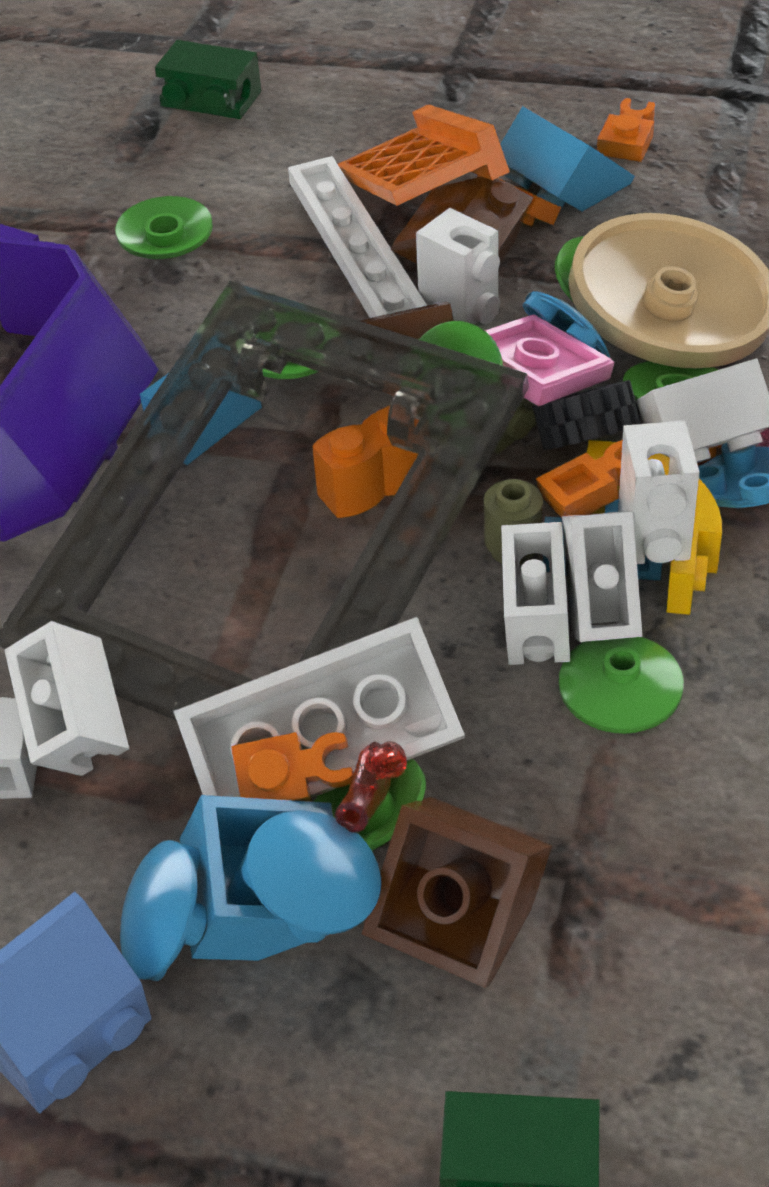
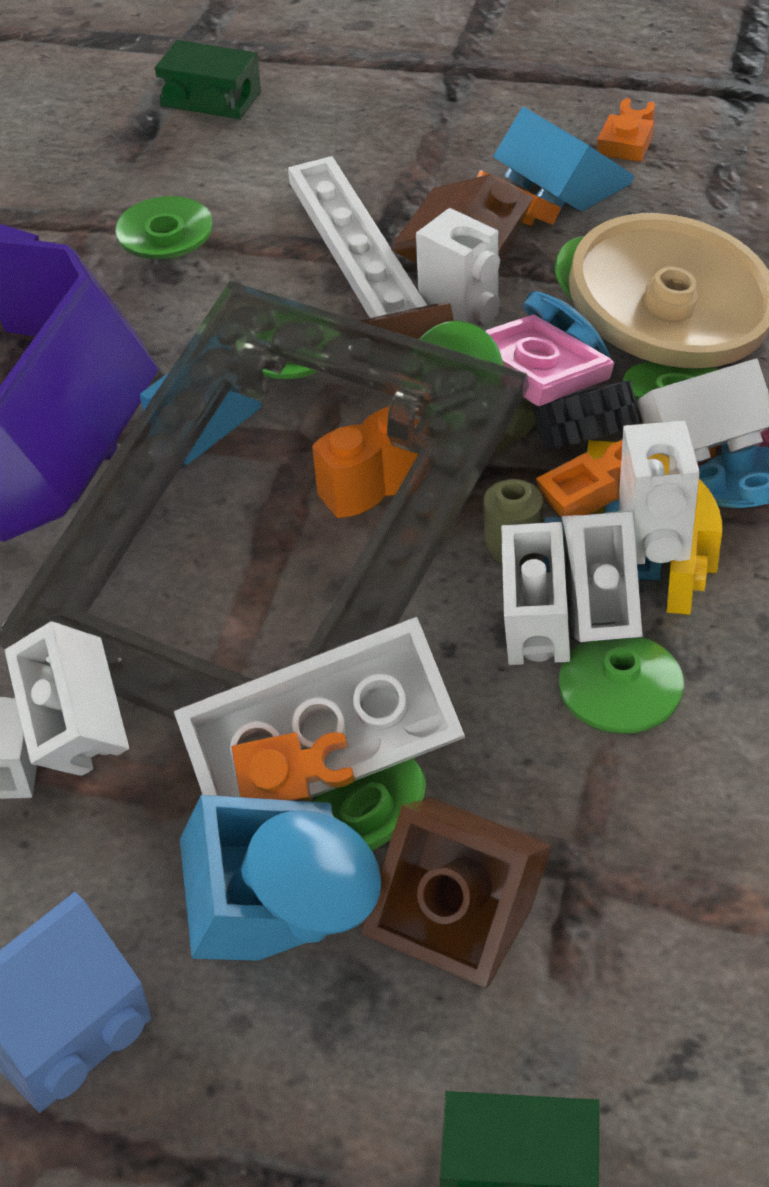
(162, 909): dark azure dish -> none
(370, 783): clear red arm -> none
(427, 156): orange fence -> none

